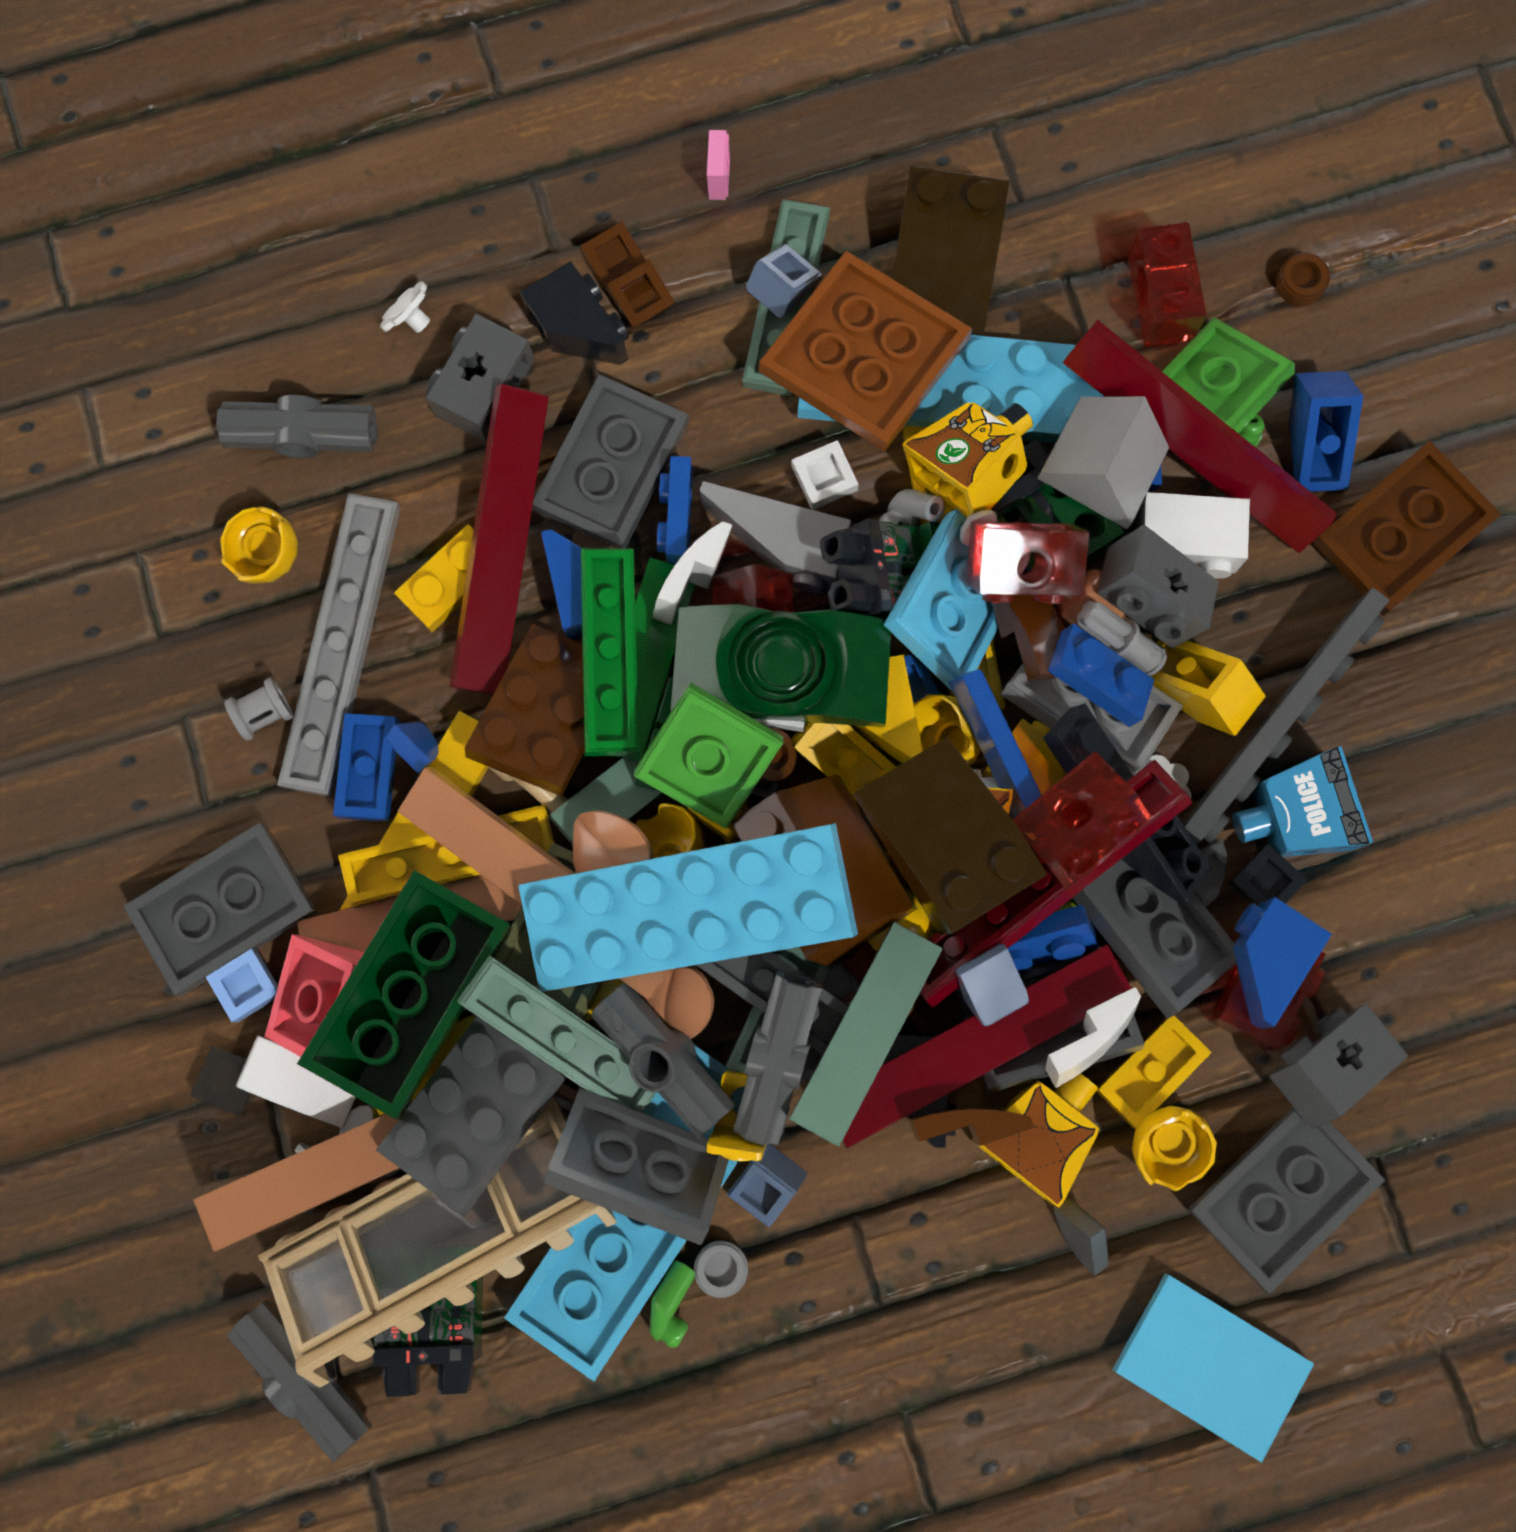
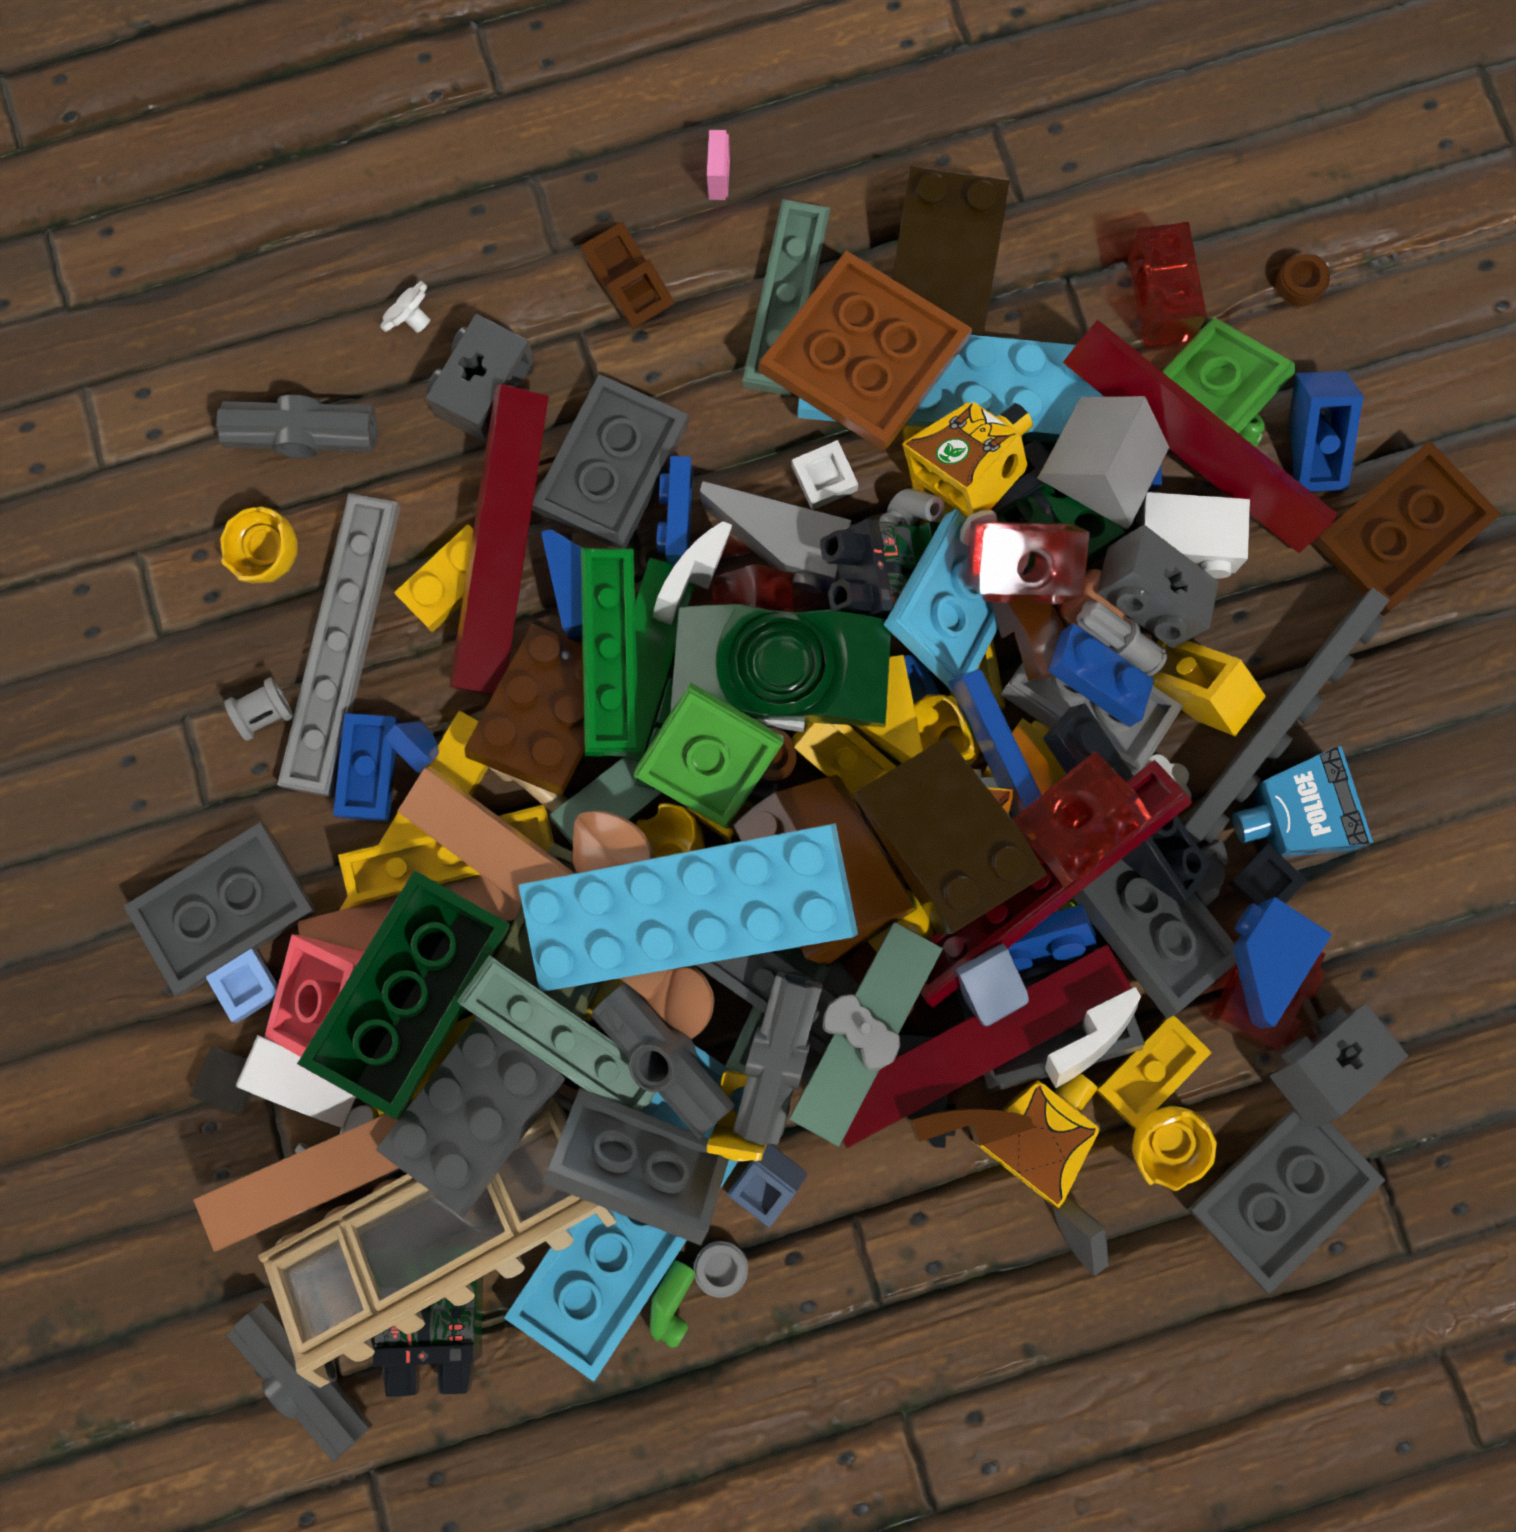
(571, 318): black slope -> none
(782, 280): sand blue slope -> none
(861, 1031): none -> light grey piece
(1213, 1367): medium azure tile -> none

